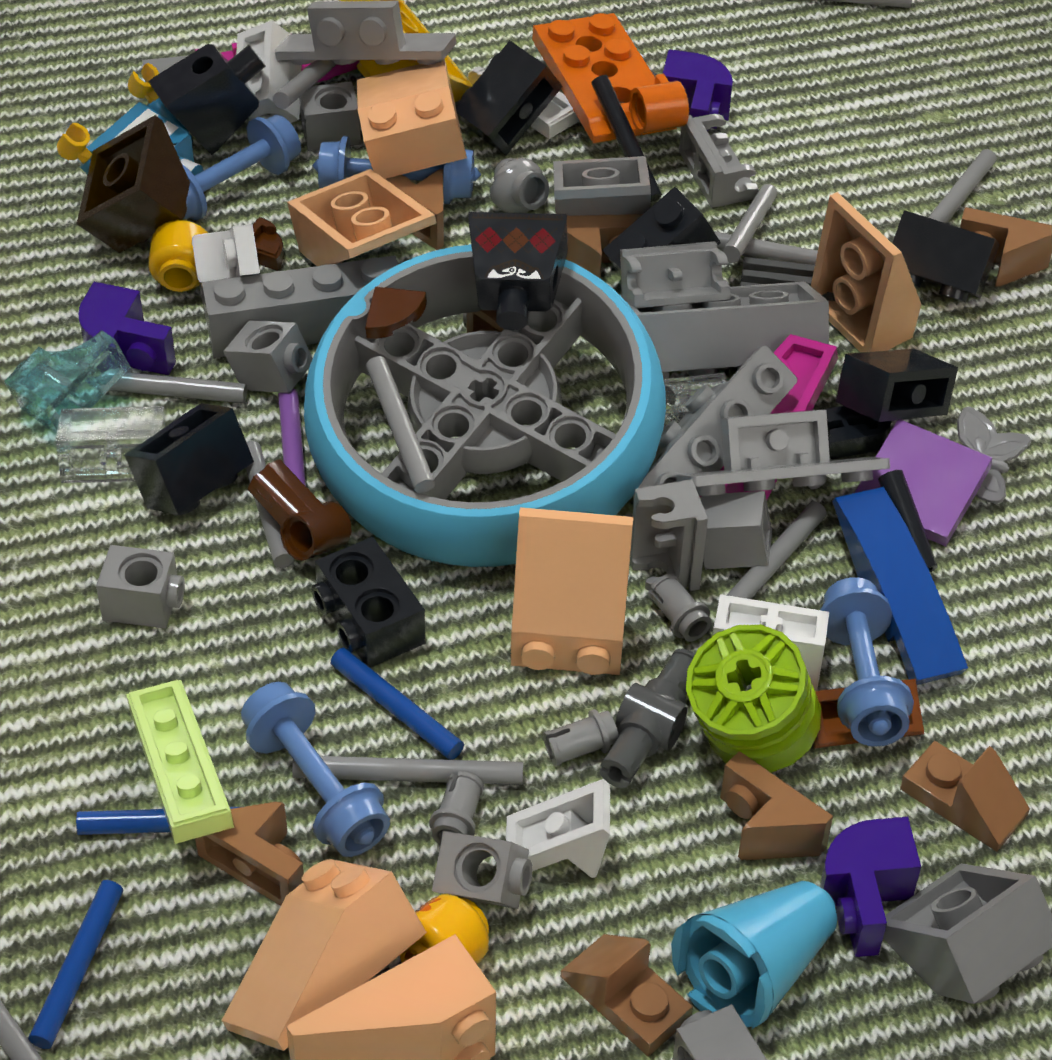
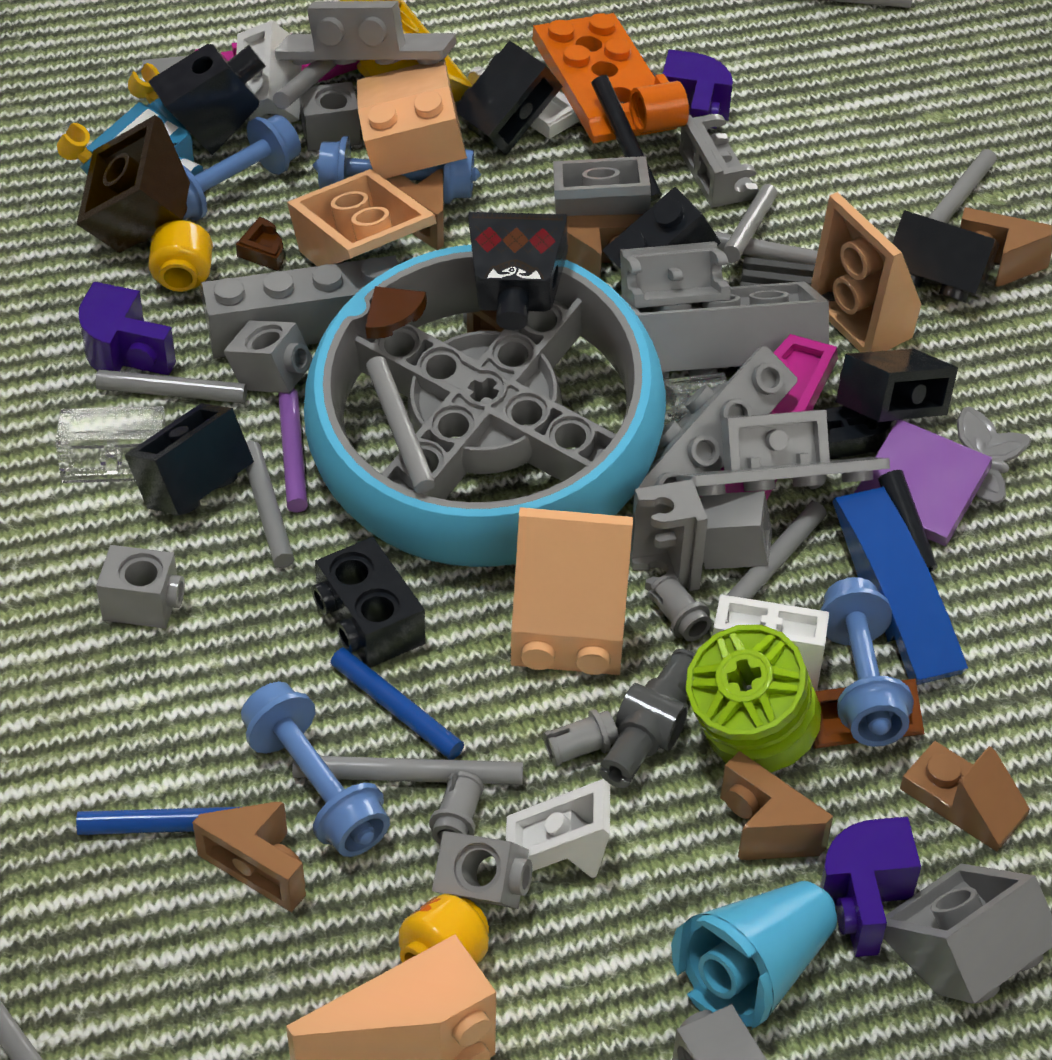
(66, 378): clear light blue arch -> none
(75, 965): blue bar -> none
(179, 762): yellowish green tile -> none
(225, 254): white slope -> none
(305, 522): reddish brown piece -> none
(321, 945): light nougat slope -> none
(518, 186): light grey animal -> none
(626, 991): medium nougat slope -> none

